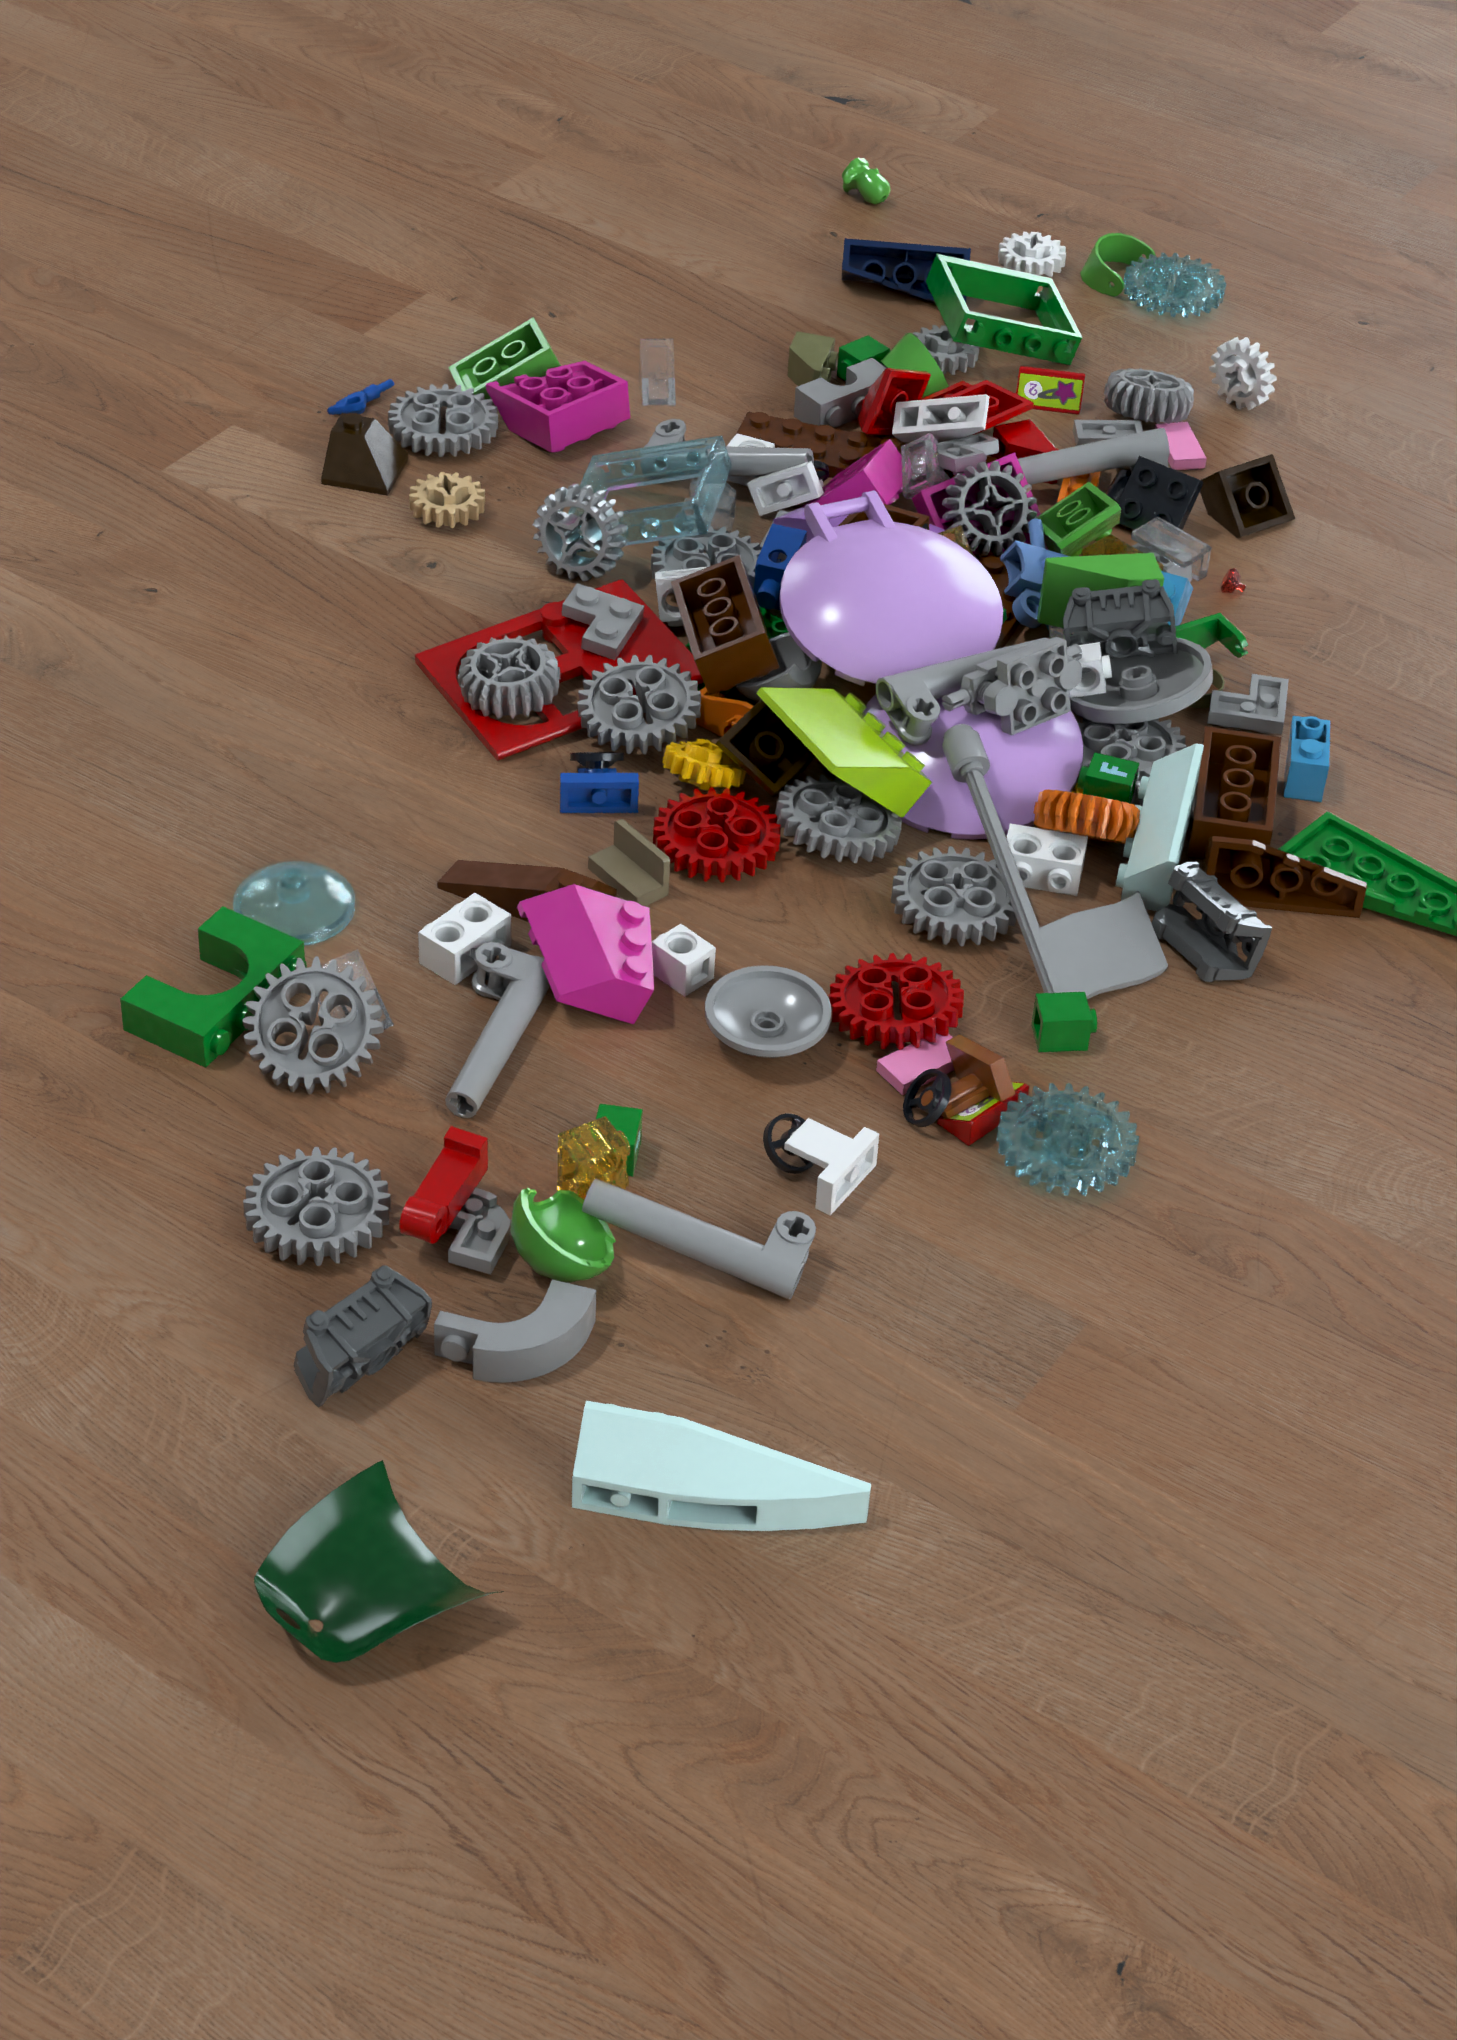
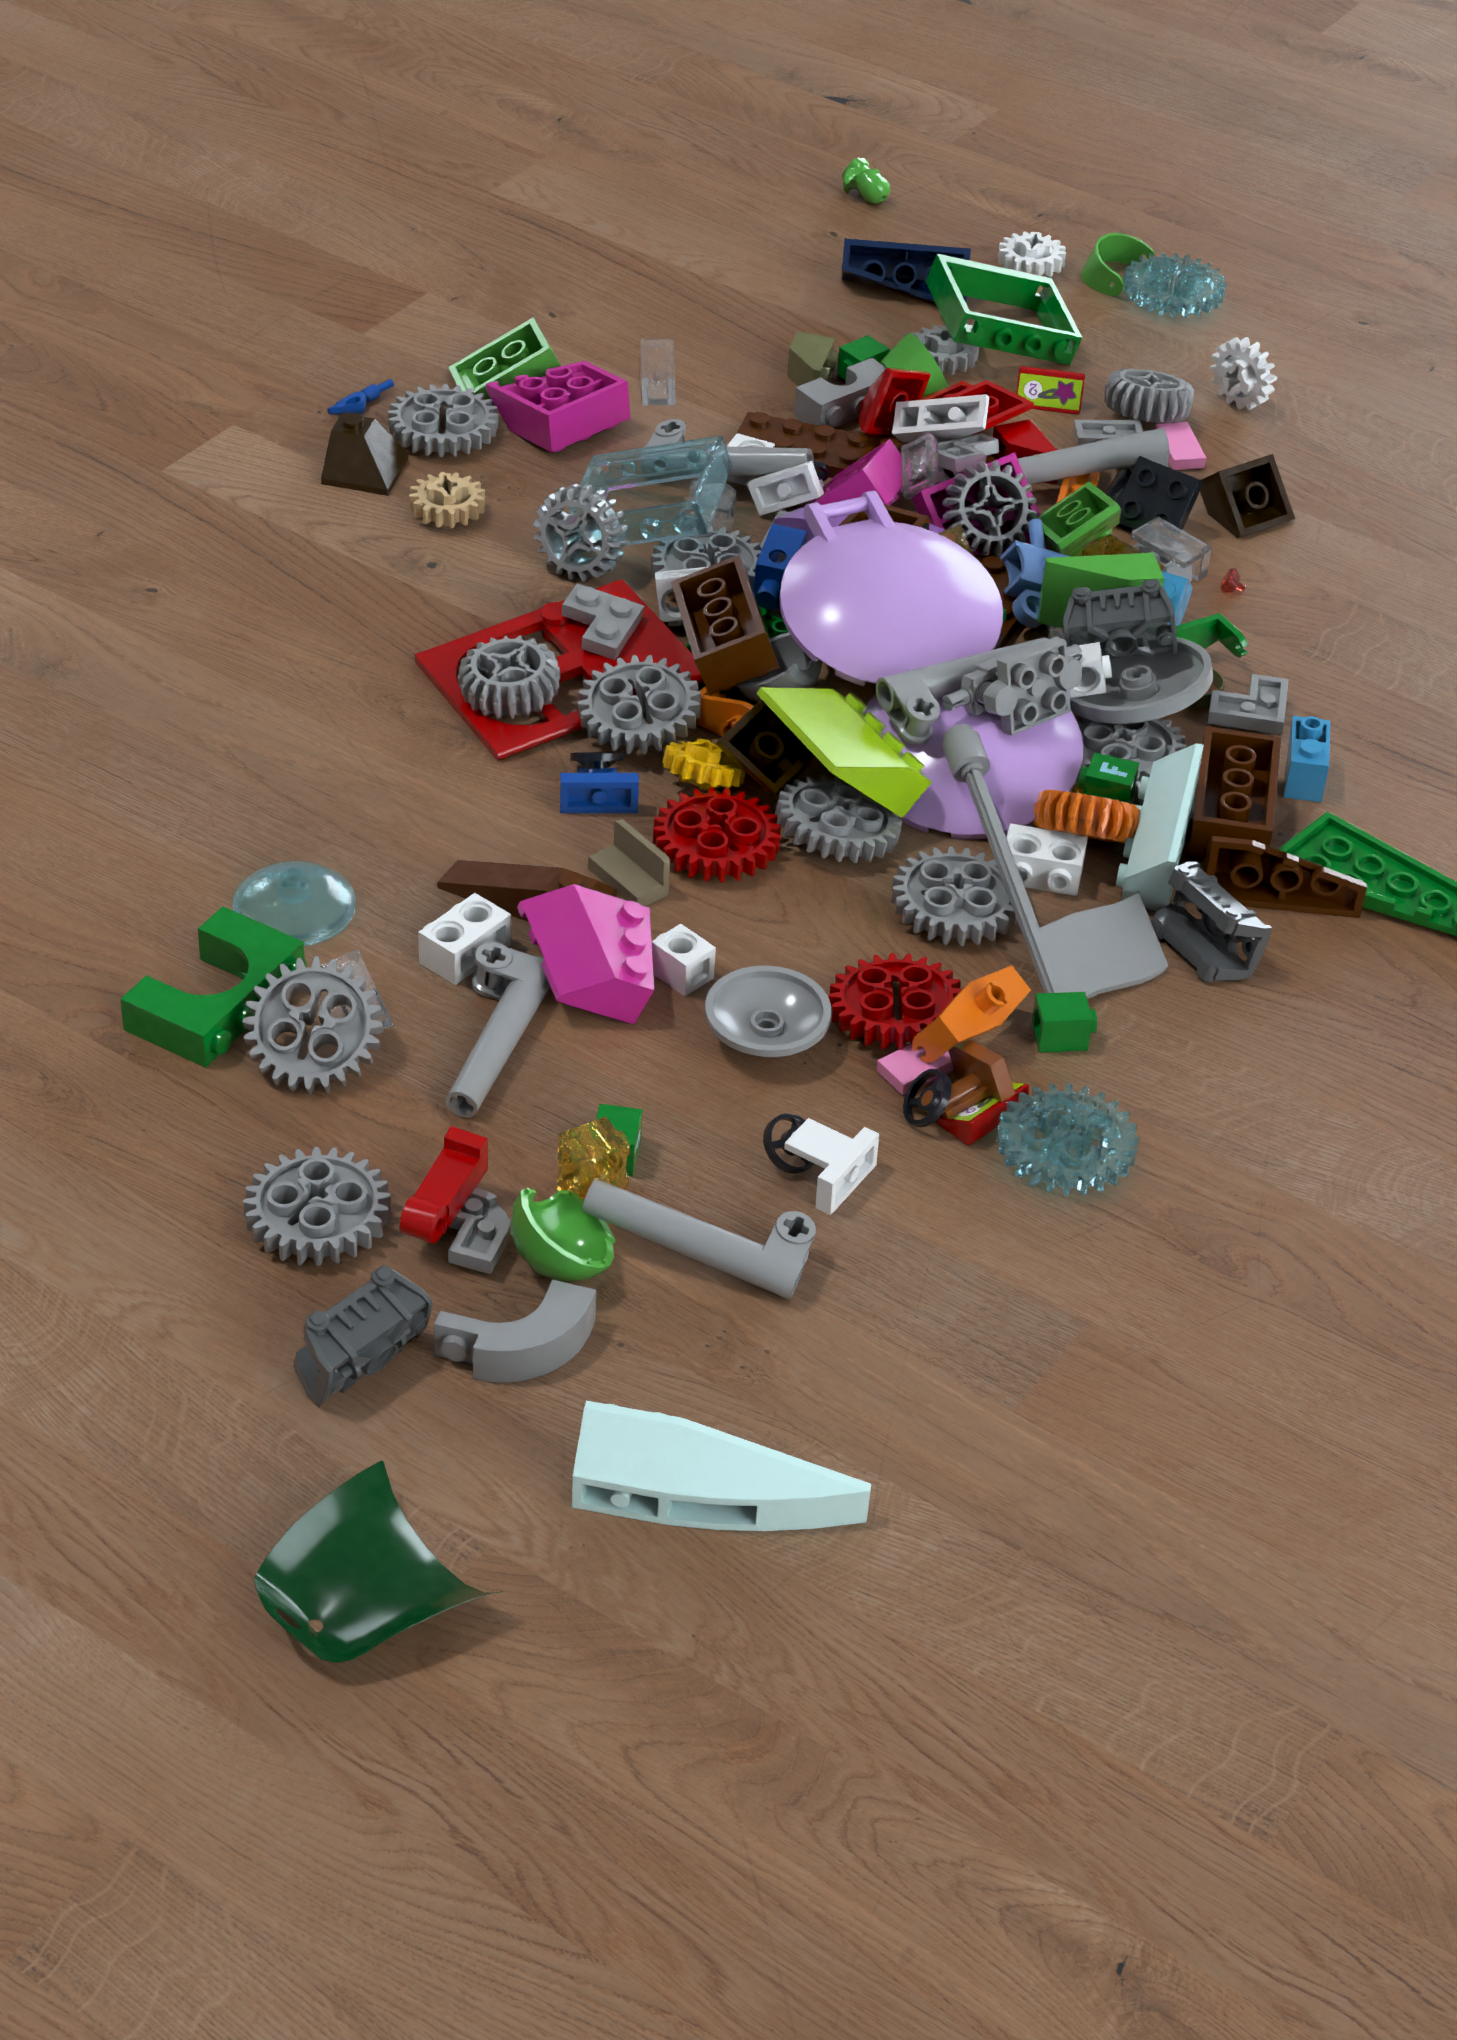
(974, 1011): none -> orange piece

